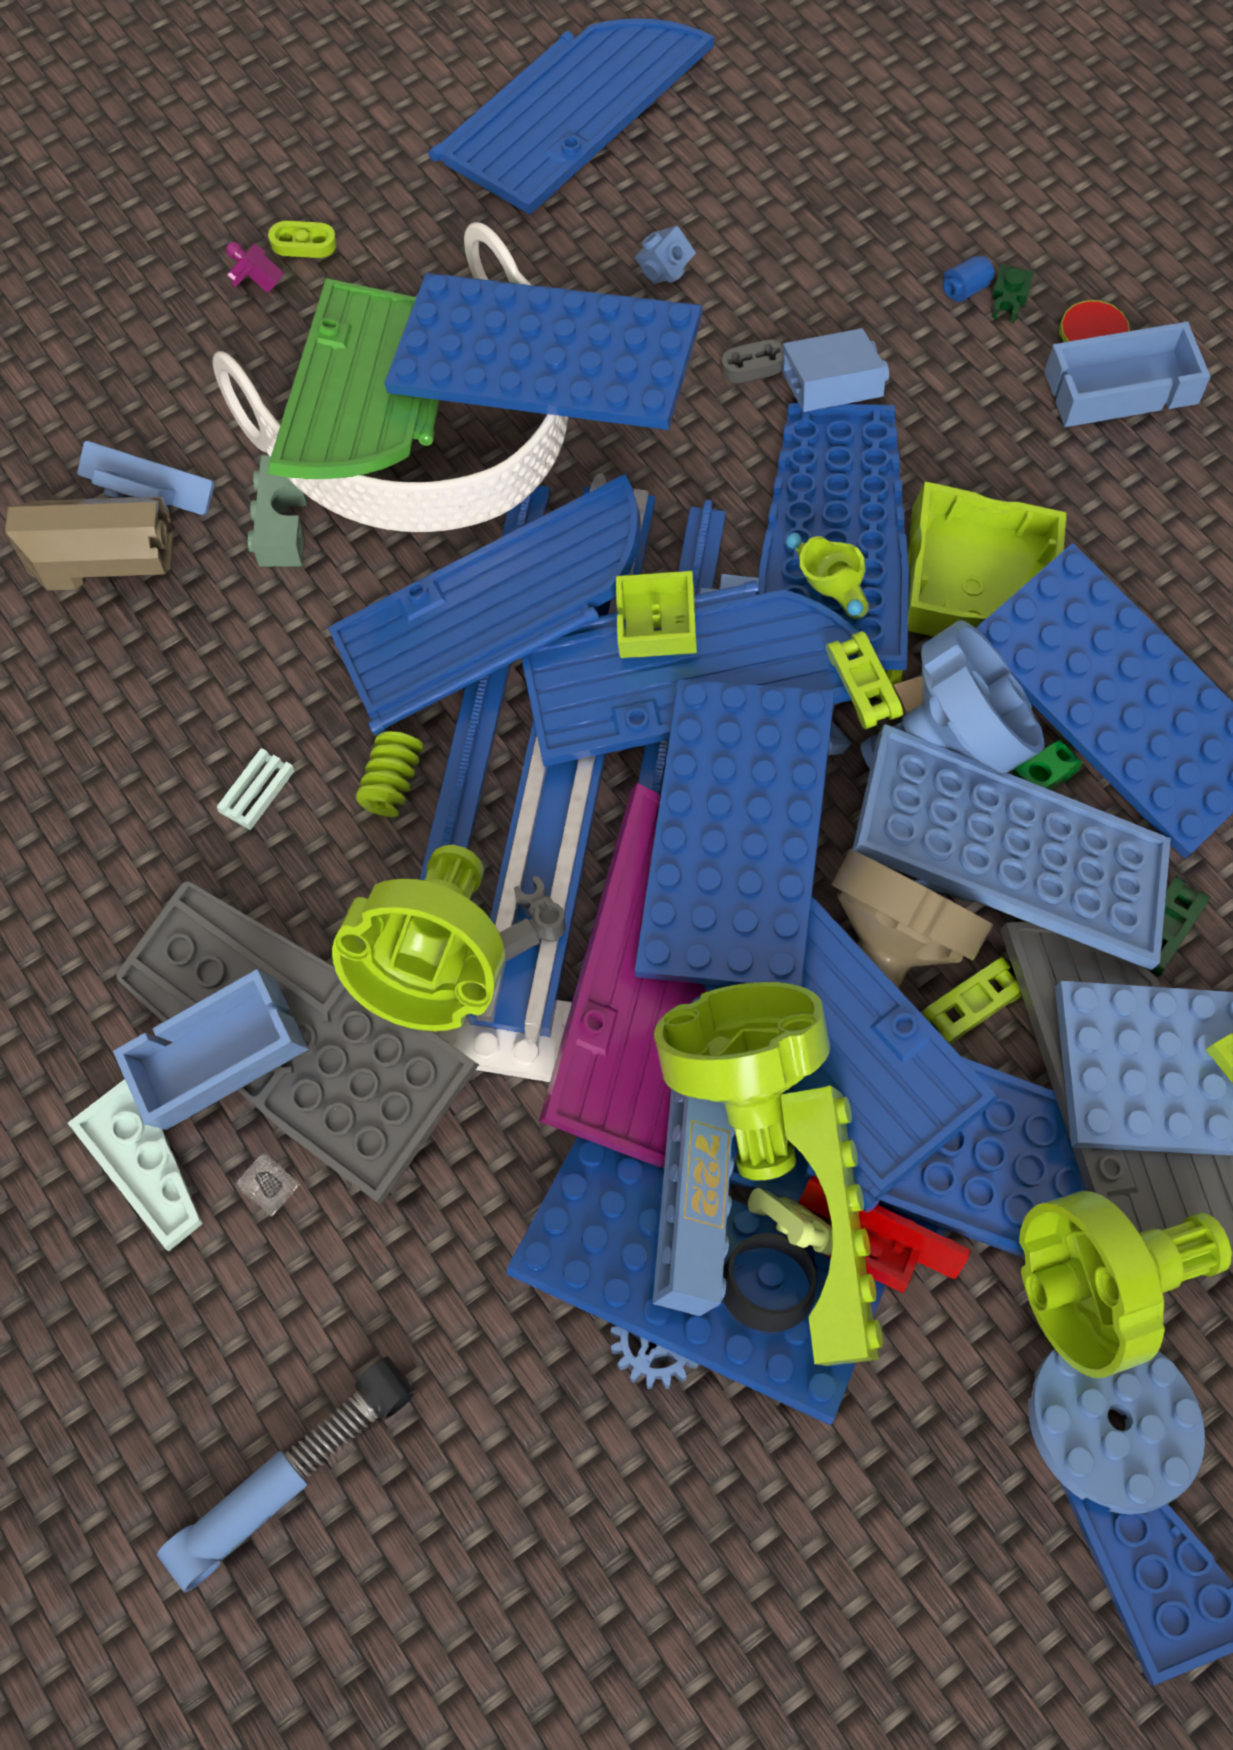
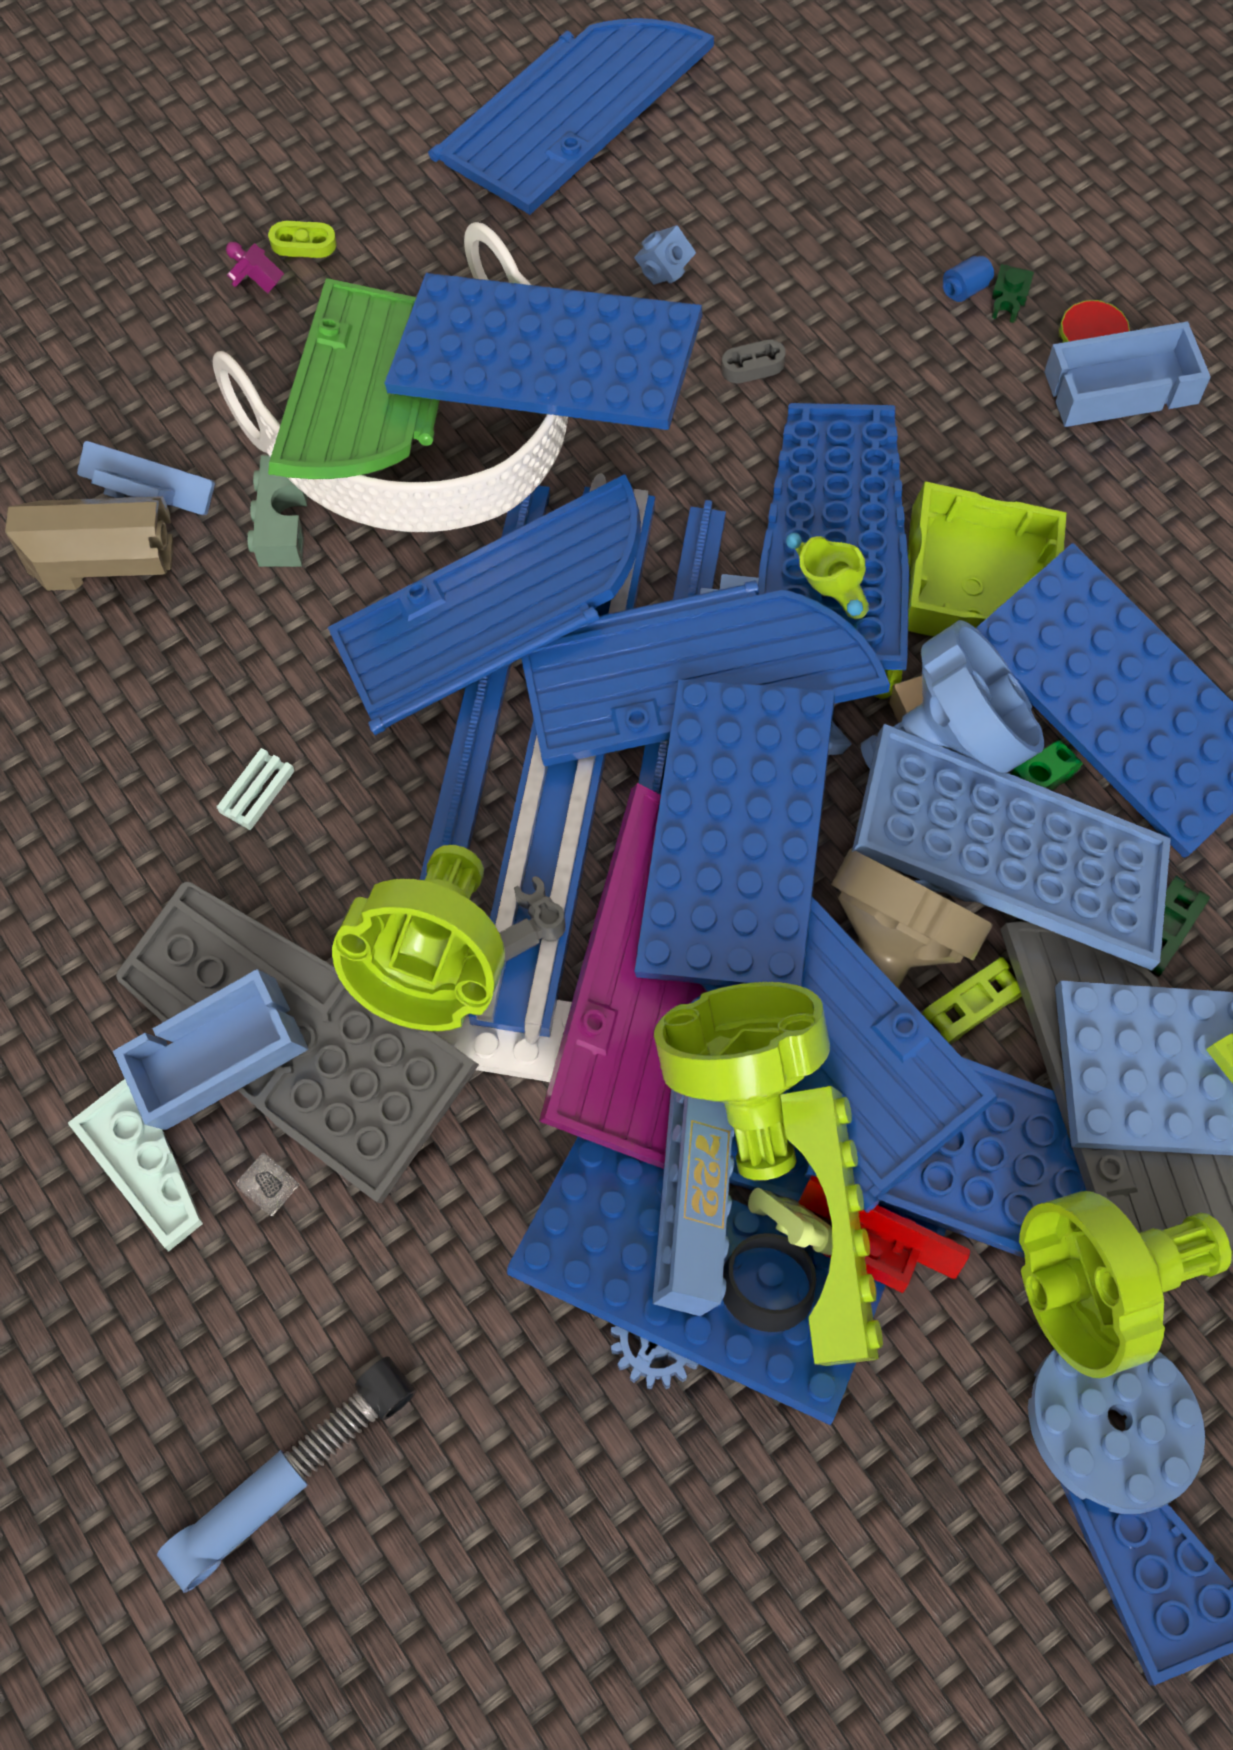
(387, 773): lime piece -> none
(652, 603): lime piece -> none
(834, 369): medium blue brick -> none
(864, 679): lime plate -> none

